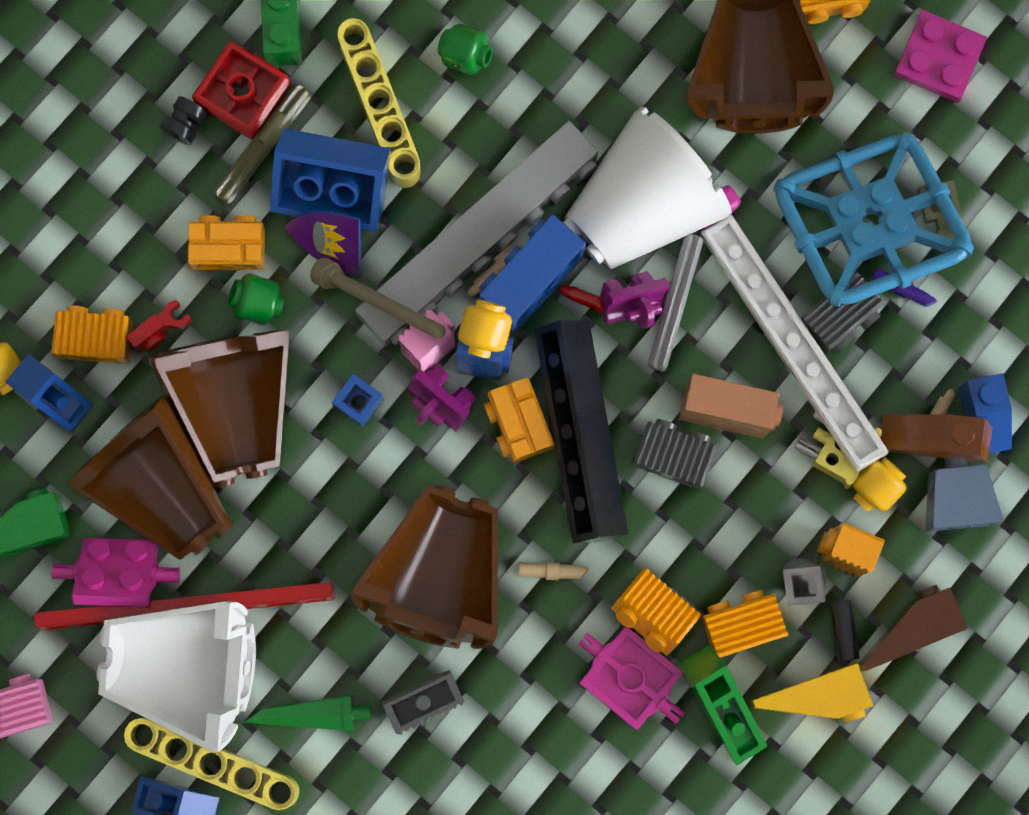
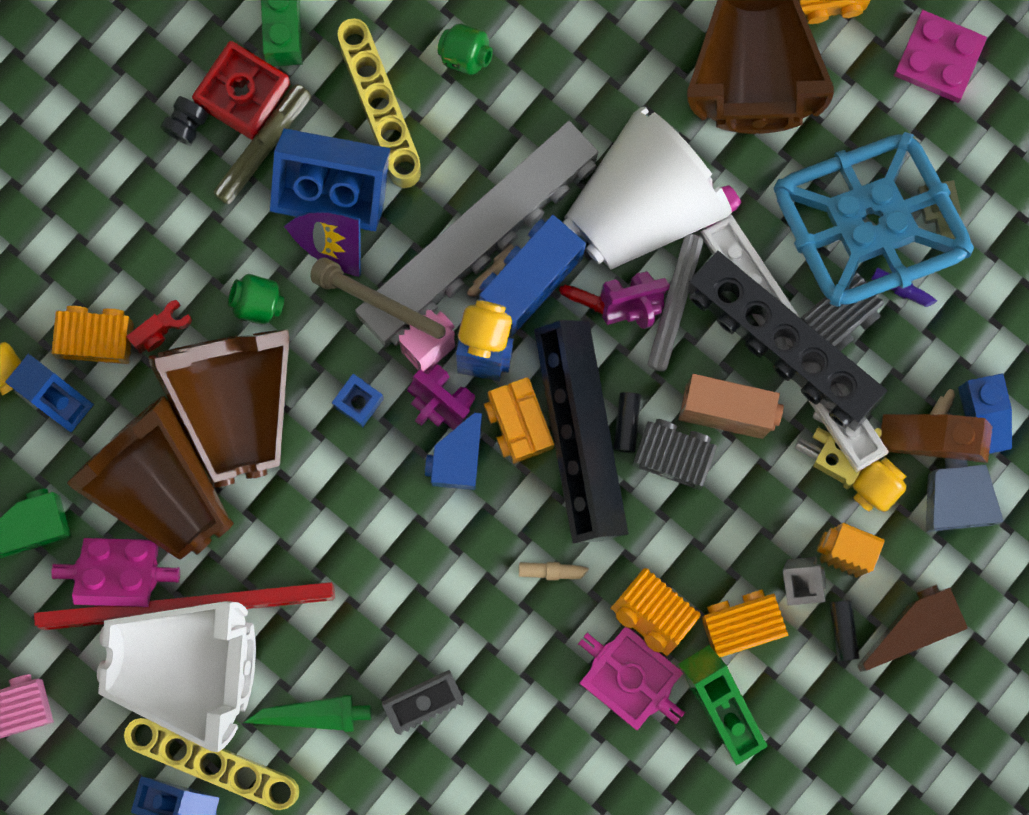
(226, 243): light orange brick -> none
(437, 573): reddish brown cone -> none
(456, 456): none -> blue slope
(627, 422): none -> black axle
(723, 275): none -> black brick
(827, 696): yellow slope -> none

